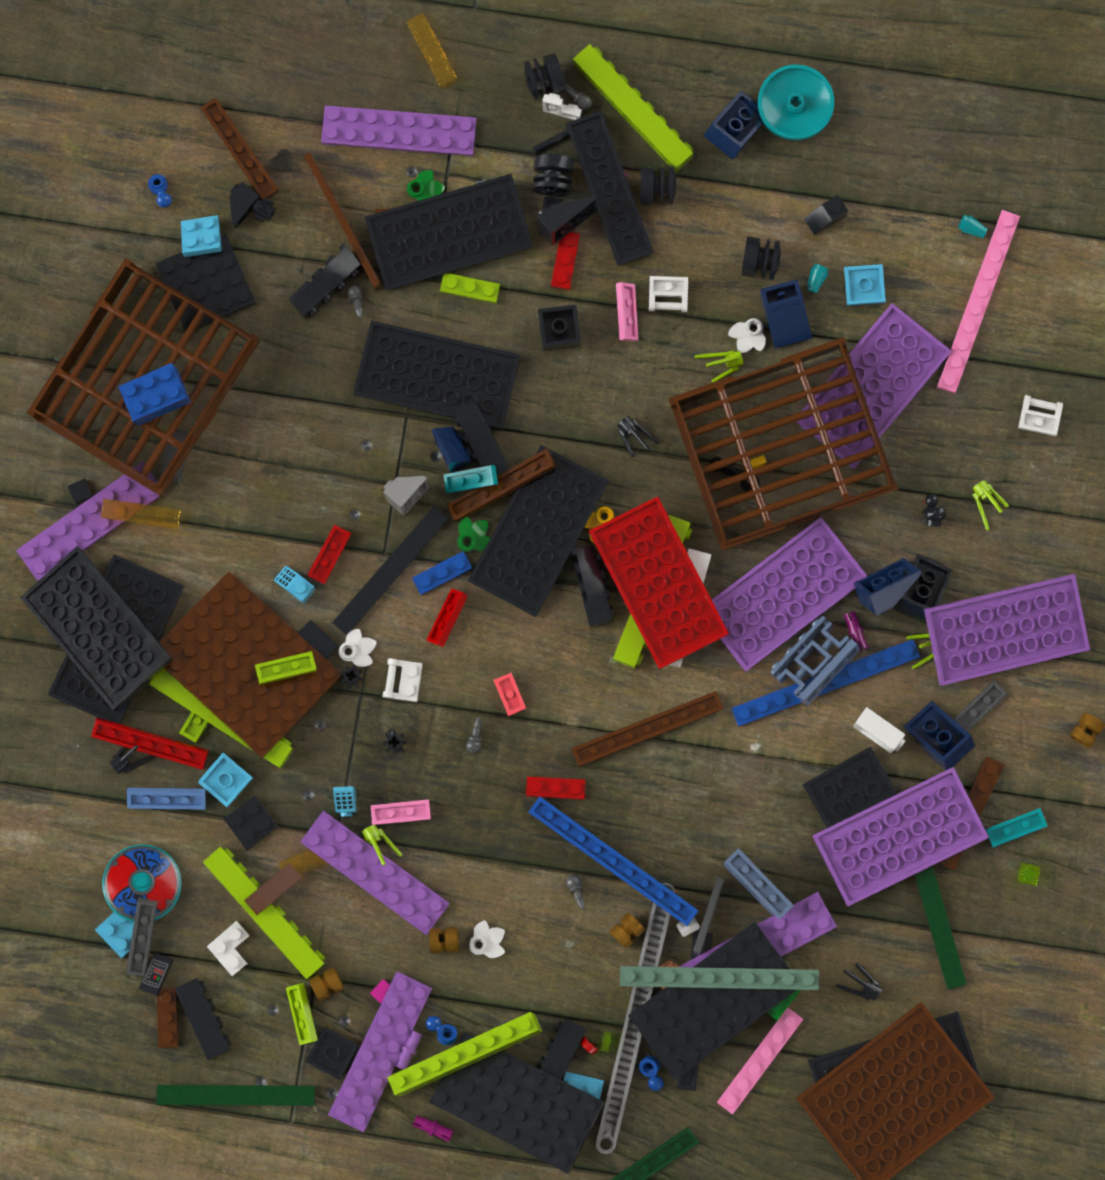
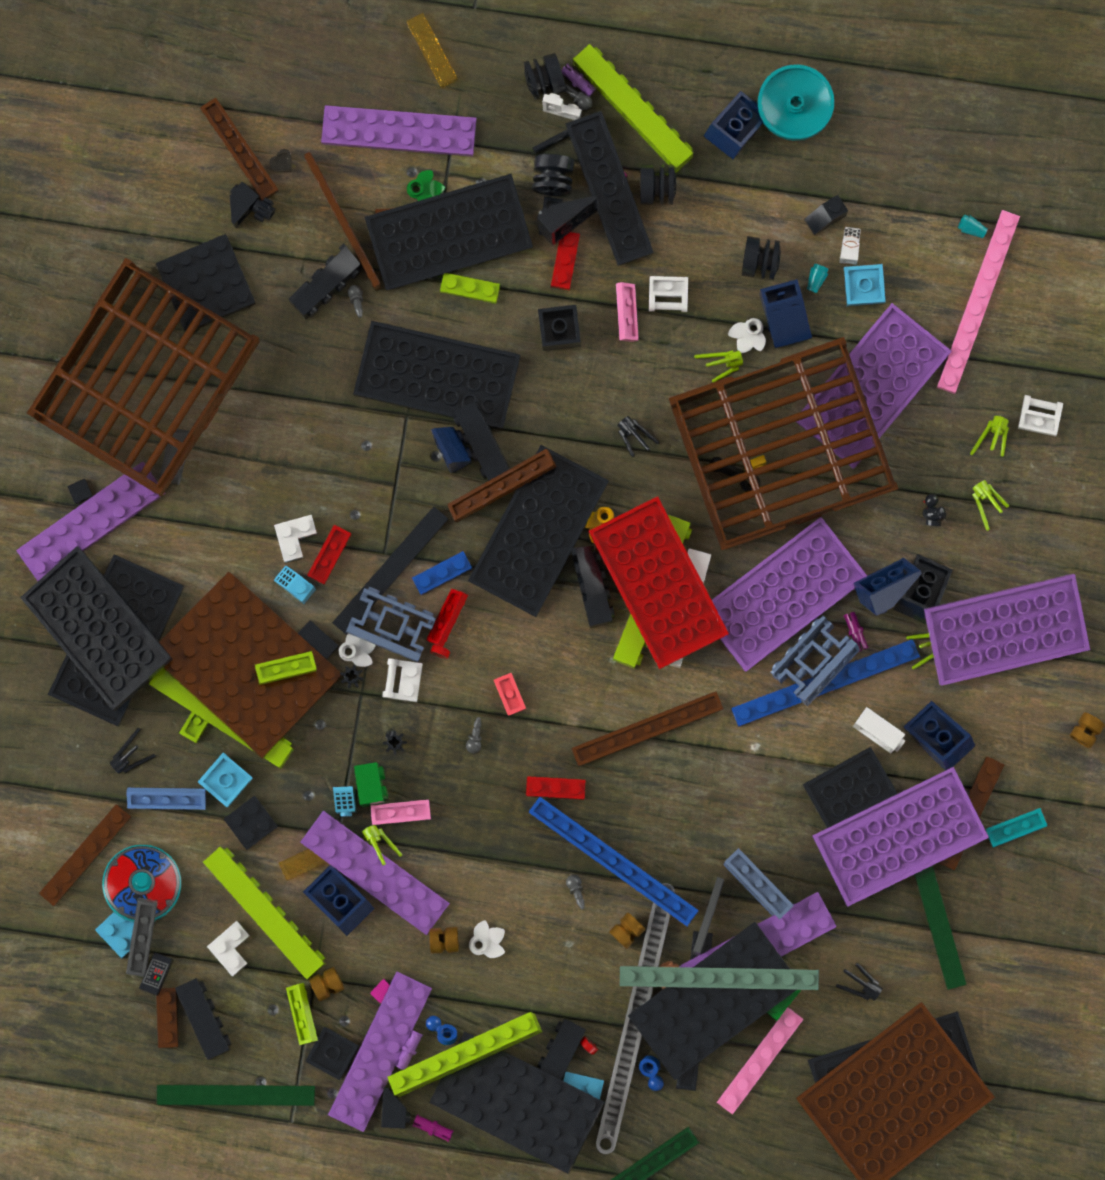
(85, 855): none -> reddish brown plate
(140, 513): clear yellow tile -> none
(150, 743): red tile -> none
(154, 394): blue brick -> none
(163, 199): blue plate -> none
(201, 236): medium azure plate -> none
(273, 889): reddish brown tile -> none
(290, 532): none -> white plate
(338, 900): none -> dark blue slope
(370, 784): none -> green brick
(385, 638): none -> sand blue fence
(393, 1111): none -> black slope
(405, 492): light grey slope -> none
(440, 651): none -> red tile
(470, 479): teal plate -> none
(475, 533): green plate -> none
(578, 80): none -> medium lavender pin
(606, 1041): clear neon green tile -> none
(684, 930): white tile -> none
(850, 246): none -> white leg
(980, 706): dark grey tile -> none
(997, 426): none -> lime plant
(1028, 874): clear neon green plate -> none

